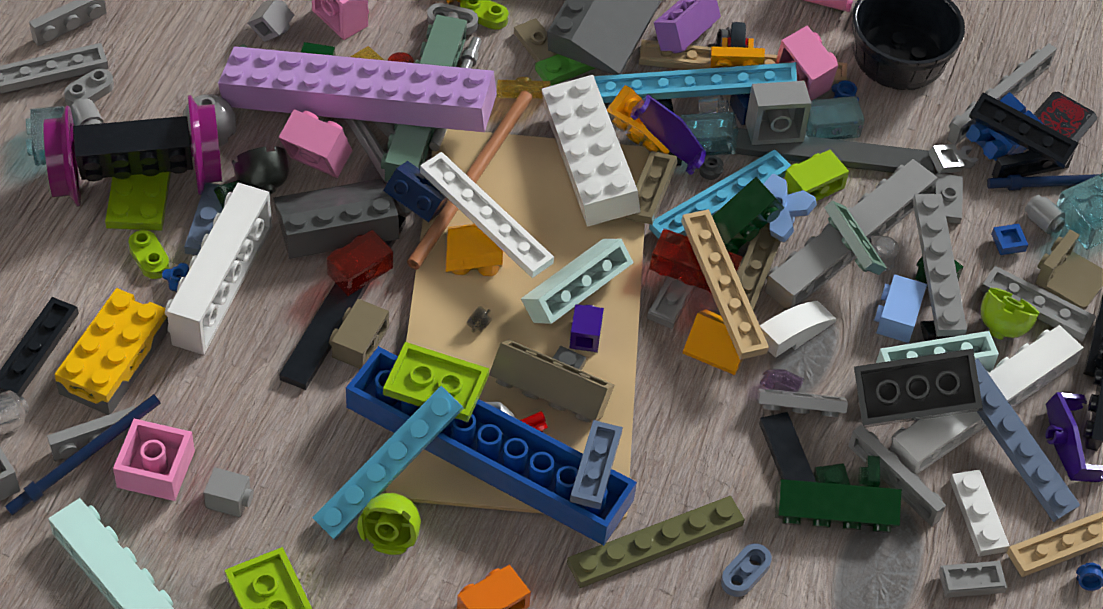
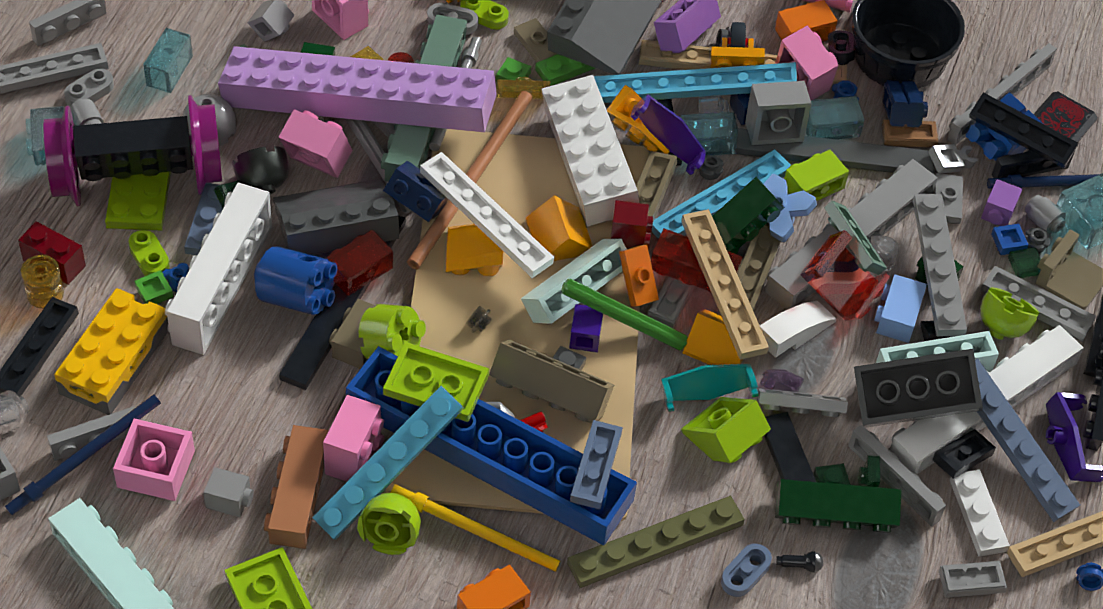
(41, 280): none -> clear yellow wheel
(45, 241): none -> dark red brick
(154, 288): none -> bright green plate
(168, 60): none -> clear light blue brick
(295, 280): none -> blue cylinder
(298, 487): none -> nougat brick
(352, 438): none -> bright pink brick
(390, 328): none -> lime brick
(423, 503): none -> yellow bar
(513, 69): none -> bright green plate
(559, 228): none -> light orange slope
(624, 314): none -> bright green axle
(632, 224): none -> dark red brick
(638, 275): none -> orange plate
(708, 383): none -> teal piece
(727, 428): none -> lime slope
(811, 561): none -> black piece
(814, 14): none -> orange brick
(841, 280): none -> clear red panel
(842, 46): none -> black plate
(904, 103): none -> dark blue brick
(905, 136): none -> medium nougat plate
(964, 453): none -> black plate
(1001, 203): none -> medium lavender brick
(1025, 262): none -> clear green tile
(1037, 238): none -> dark grey plate

